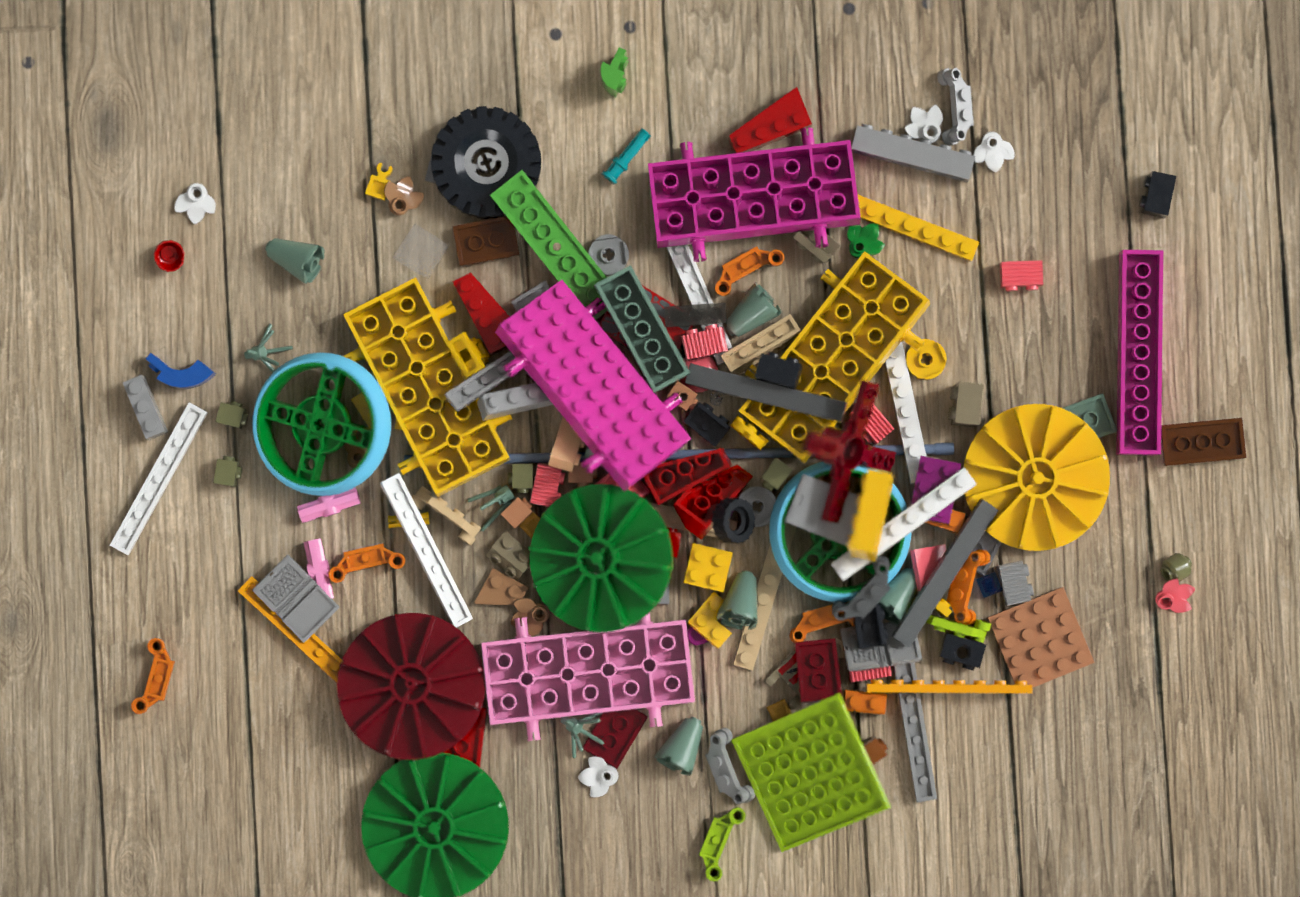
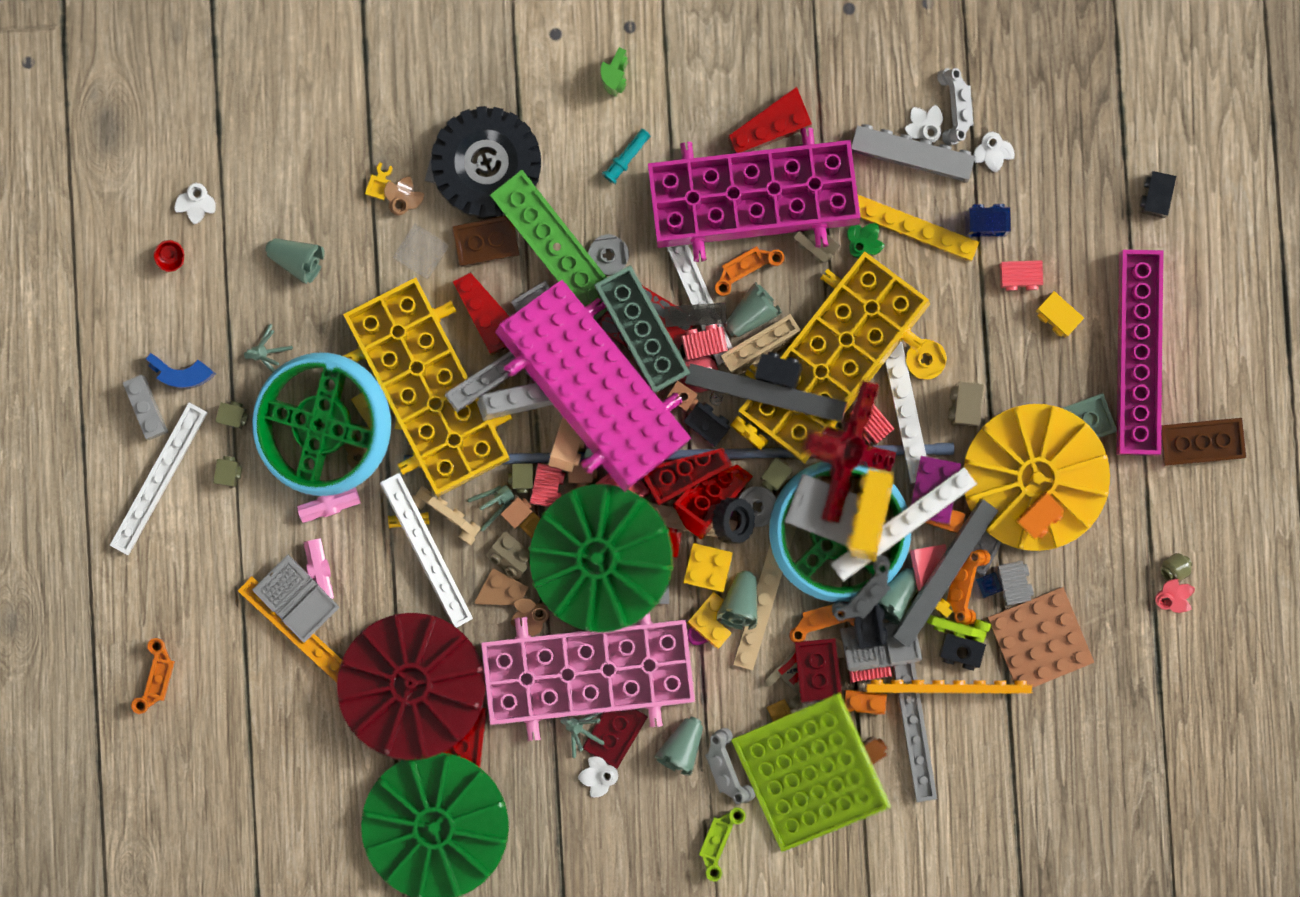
(365, 558): orange plate -> none
(469, 354): yellow tile -> none
(988, 221): none -> clear blue brick
(1040, 516): none -> orange brick
(1059, 315): none -> yellow brick

